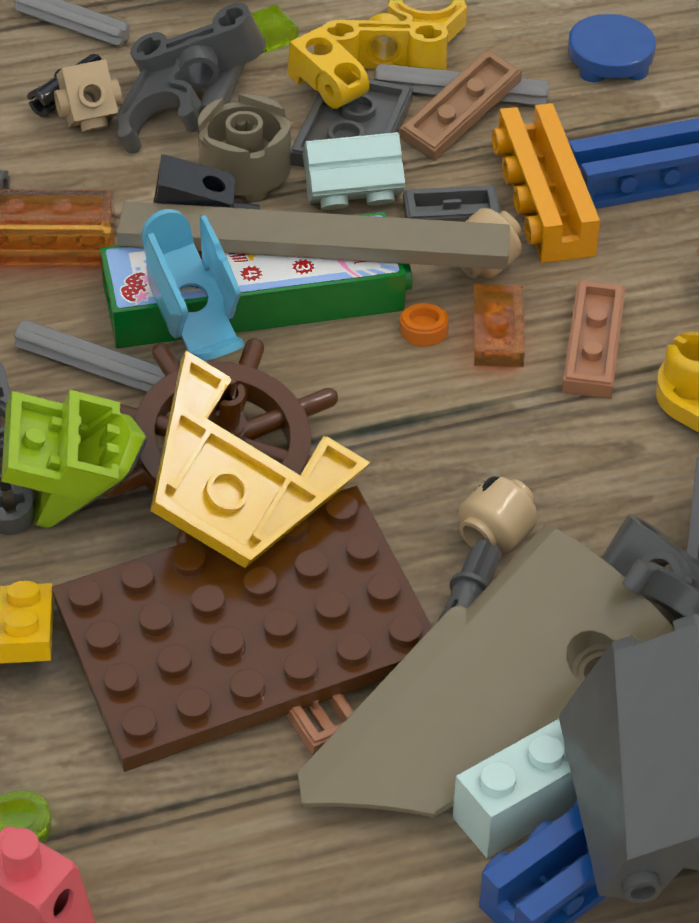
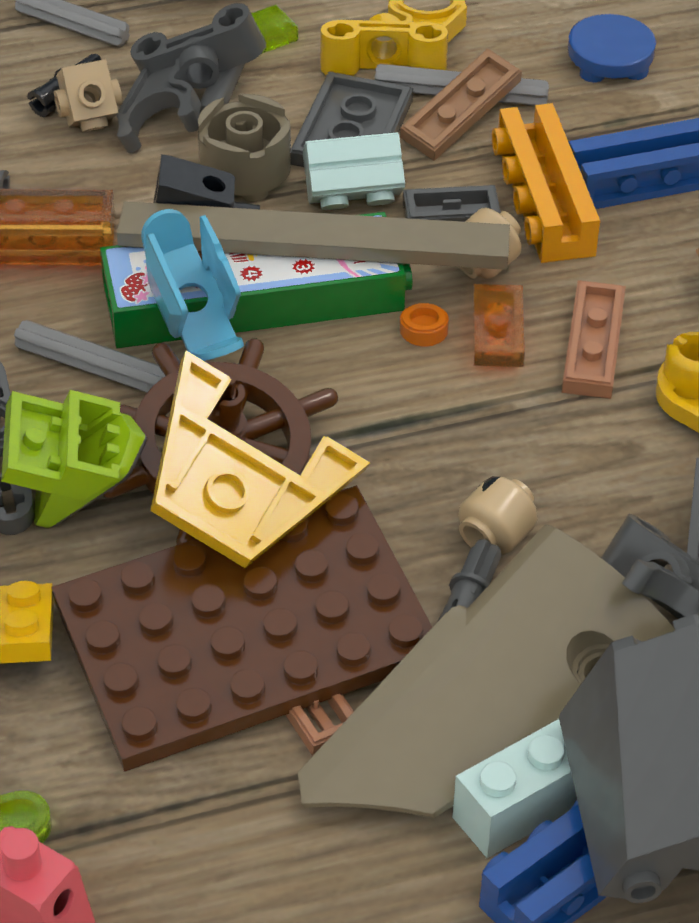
(327, 70): yellow leg -> none

